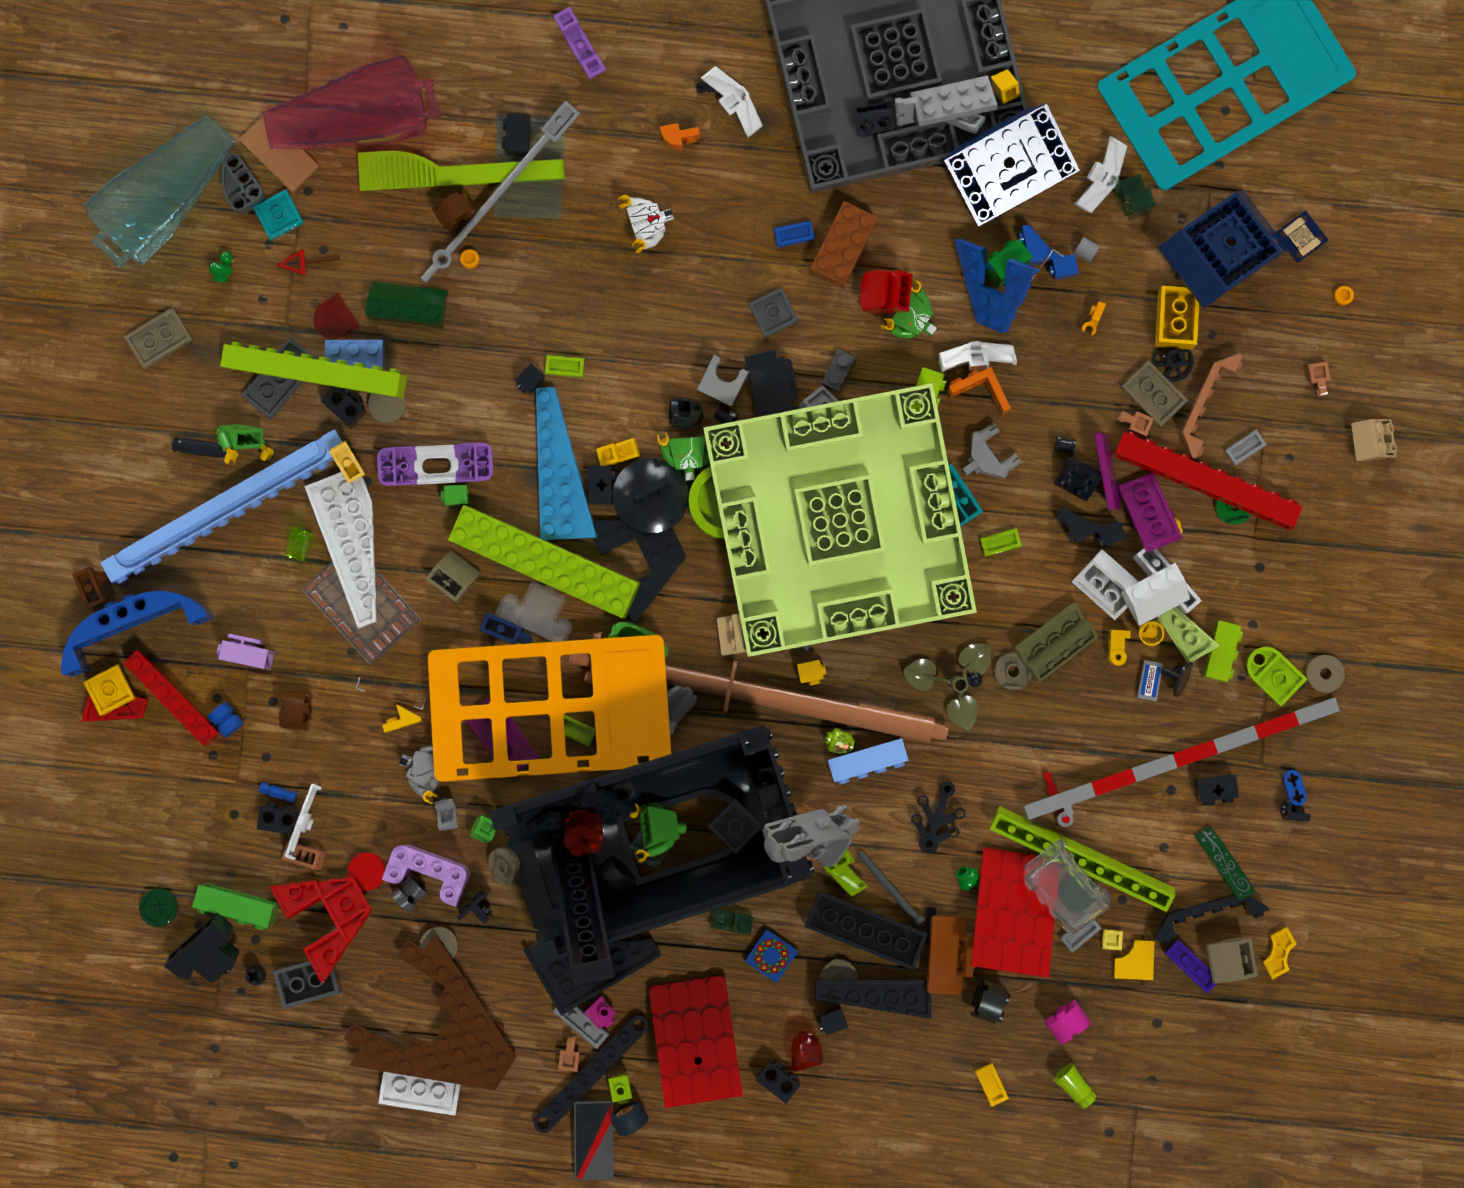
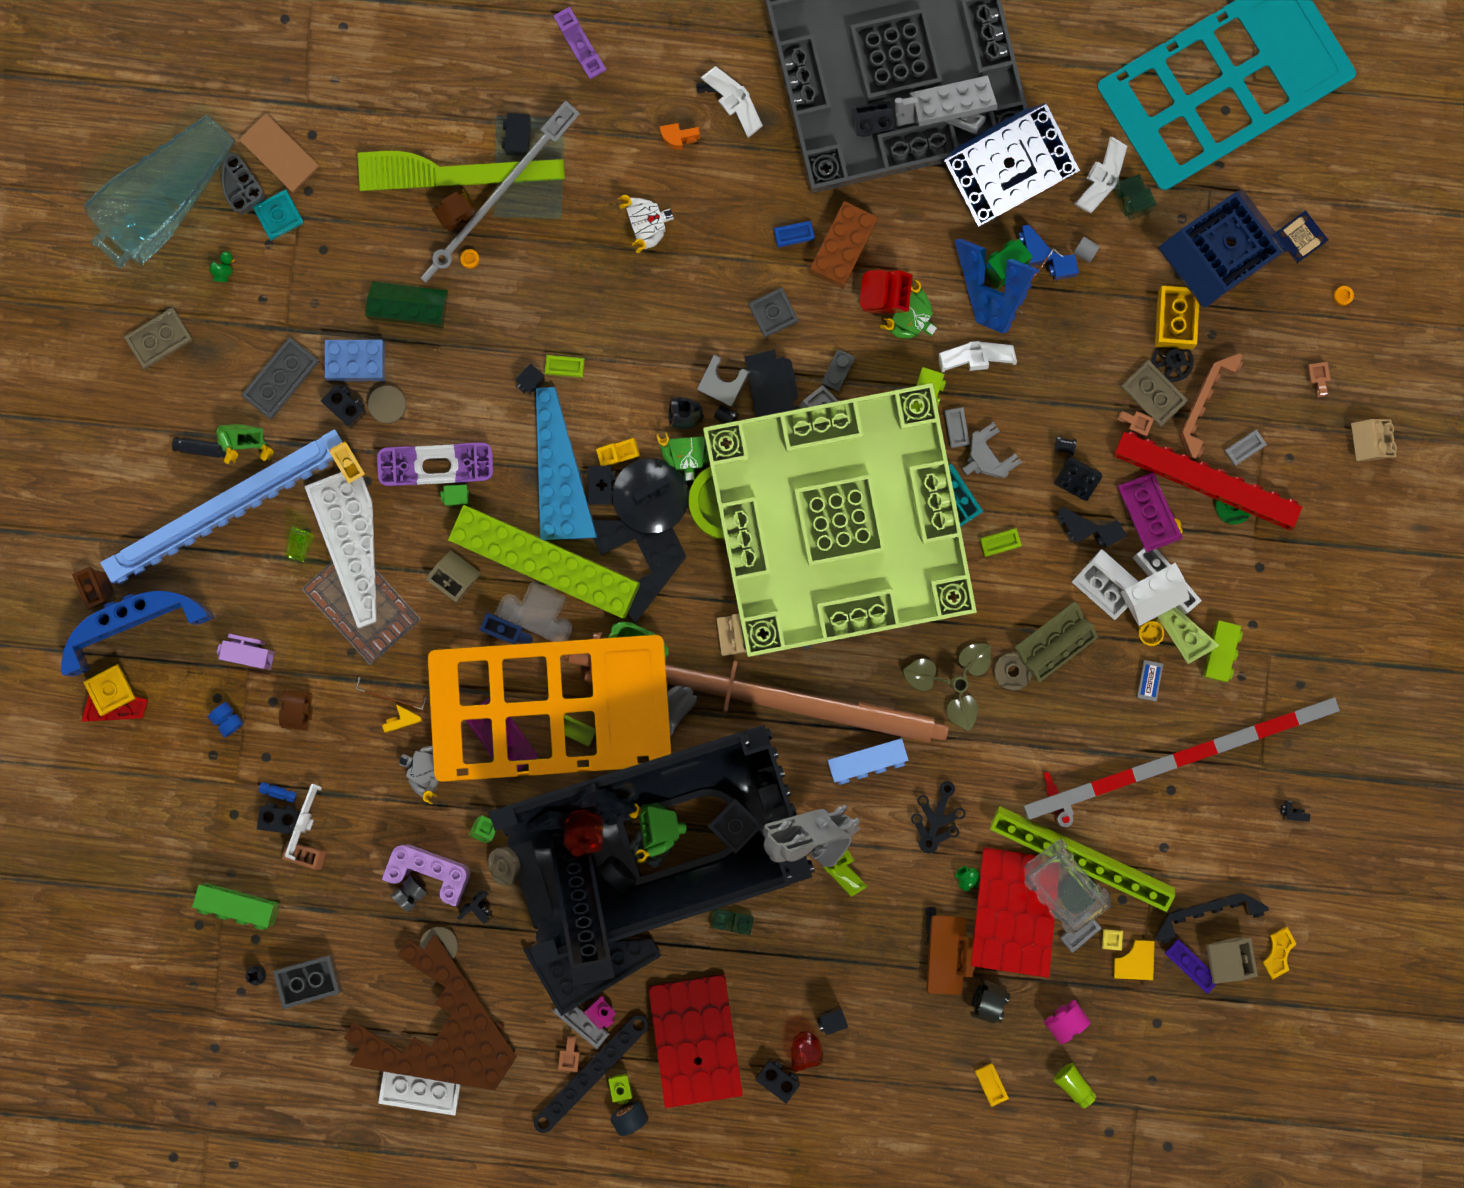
(158, 907): dark green tile -> none
(172, 698): red brick -> none
(205, 951): black brick -> none
(297, 262): piece -> none
(313, 370): lime brick -> none
(334, 318): clear red tile -> none
(345, 906): red wing -> none
(360, 109): clear pink windscreen -> none
(367, 870): red tile -> none
(446, 814): light grey bracket -> none
(593, 1140): tile -> none
(771, 956): tile -> none
(811, 672): yellow brick -> none
(838, 970): dark tan tile -> none
(839, 741): lime head -> none
(865, 930): black brick -> none
(888, 995): black wing -> none
(891, 889): dark grey bar -> none
(956, 427): none -> light grey tile
(974, 679): black bar -> none
(976, 378): orange bracket -> none
(1005, 86): yellow brick -> none
(1095, 313): light orange plate -> none
(1107, 471): magenta tile -> none
(1116, 646): yellow leg -> none
(1181, 679): black shield -> none
(1205, 786): black brick -> none
(1224, 863): dark green slope -> none
(1275, 675): lime plate -> none
(1298, 786): blue beam -> none
(1336, 673): dark tan tile -> none

